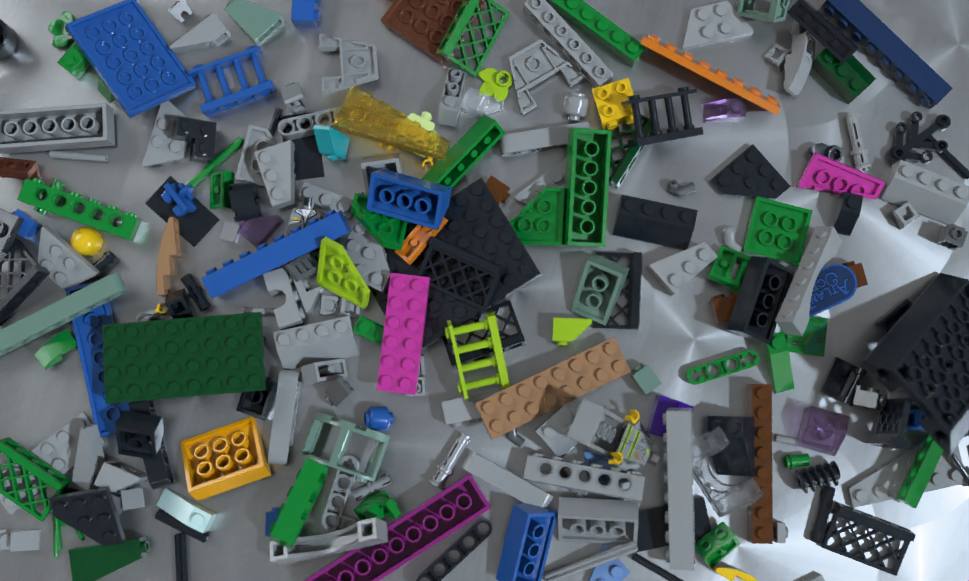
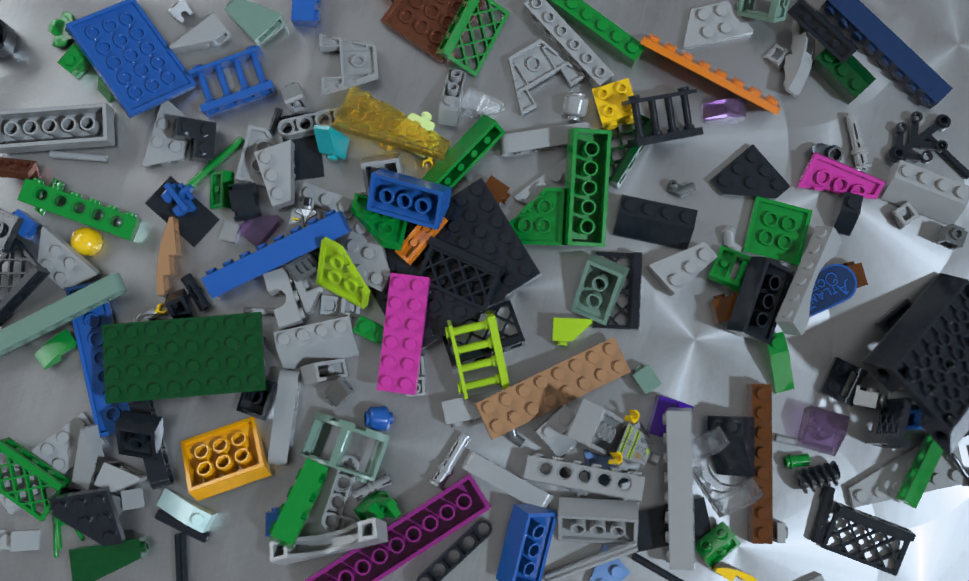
(106, 260): black pin -> none
(492, 84): lime plate -> none
(722, 368): green beam -> none
(813, 339): green tile -> none

